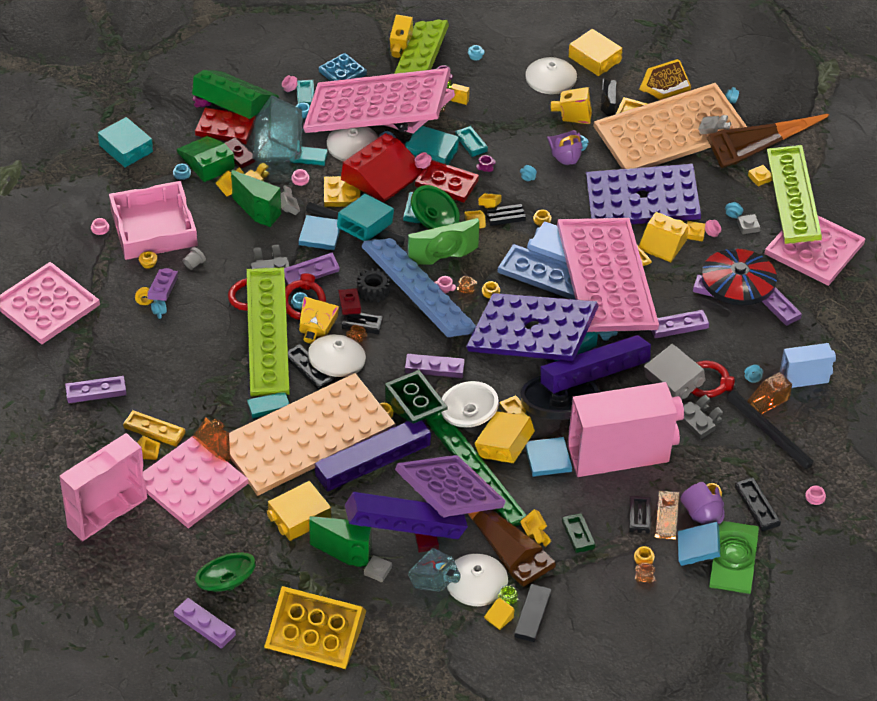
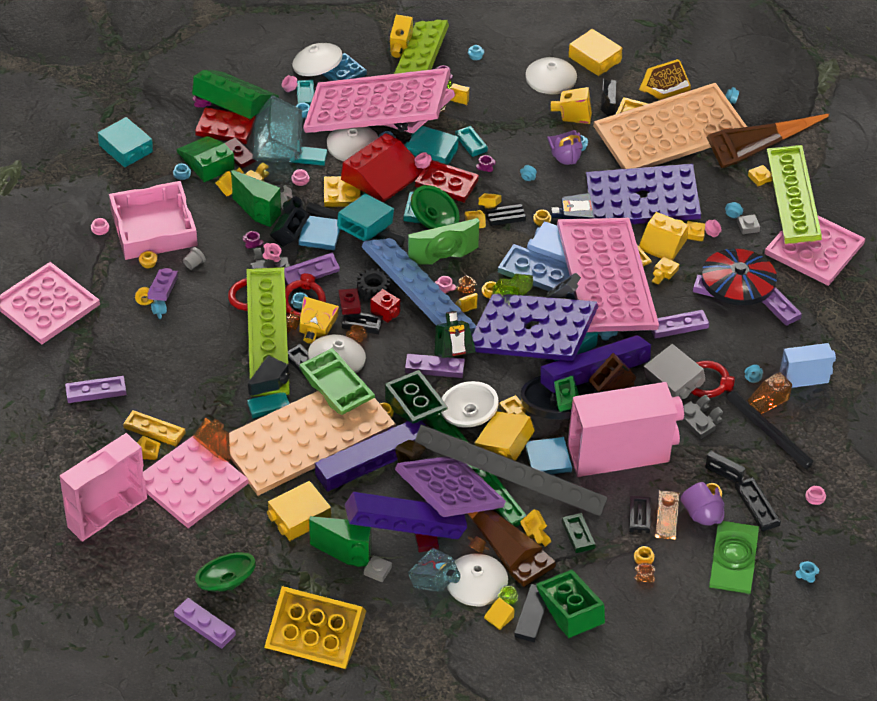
(252, 239): none -> magenta plate
(269, 376): none -> black slope
(275, 249): none -> bright pink plate
(291, 222): none -> black hinge
(292, 321): none -> clear orange plate
(317, 59): none -> white dish
(336, 381): none -> bright green slope
(385, 305): none -> red brick
(409, 451): none -> dark brown slope
(453, 337): none -> torso
(467, 303): none -> yellow slope
(477, 544): none -> clear orange plate
(511, 470): none -> dark grey plate
(517, 285): none -> clear neon green brick
(562, 289): none -> dark grey hinge
(565, 391): none -> green slope
(572, 603): none -> green slope
(574, 207): none -> torso
(612, 375): none -> reddish brown torso
(664, 269): none -> yellow plate
(698, 543): dark azure tile -> none
(712, 124): light grey plate -> none
(724, 467): none -> black tile
(808, 567): none -> medium azure plate

